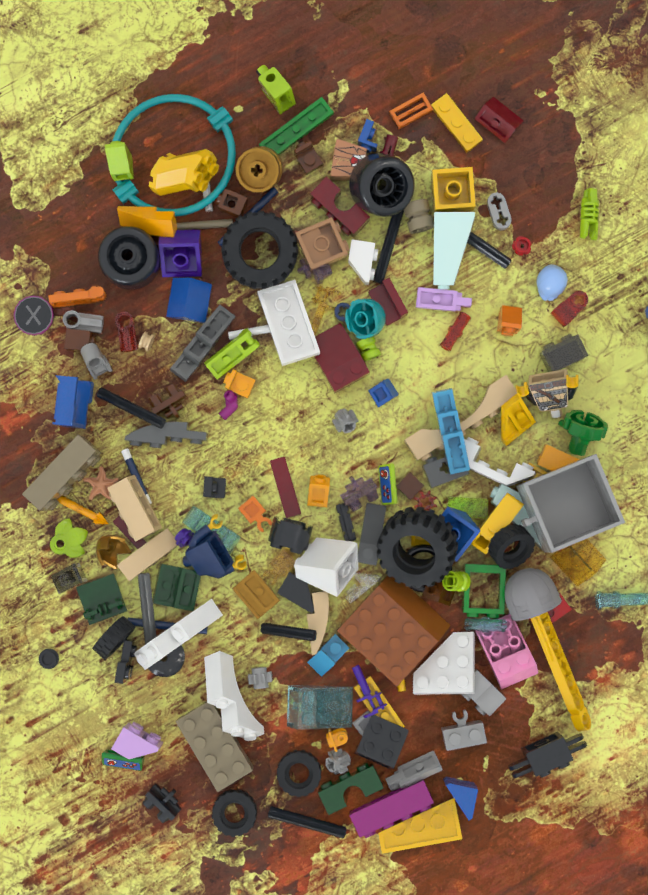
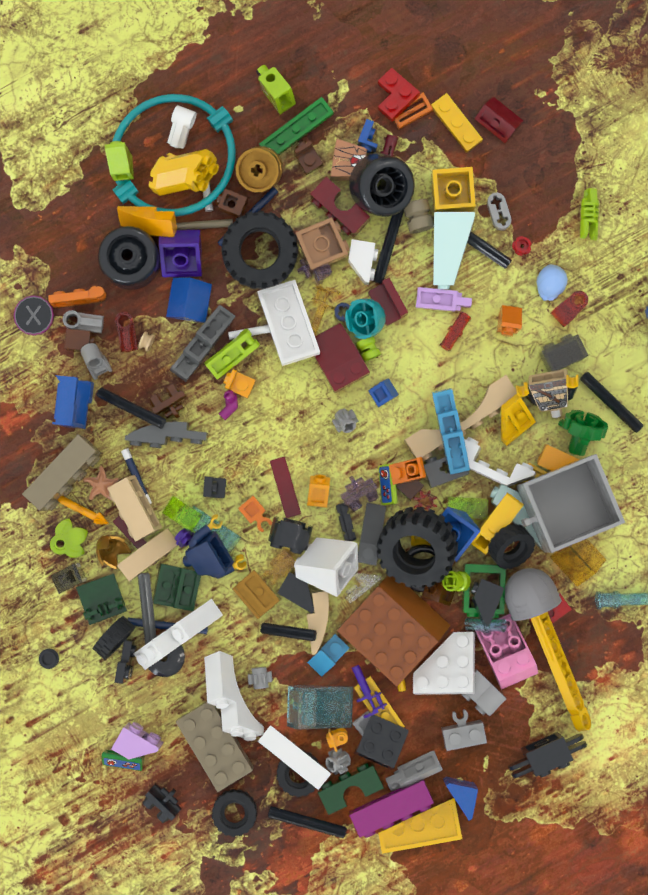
(182, 513): none -> clear neon green slope
(183, 121): none -> white piece
(294, 757): none -> white sticker
(401, 94): none -> red plate
(407, 471): none -> orange slope
(486, 599): none -> black slope
(618, 408): none -> black axle

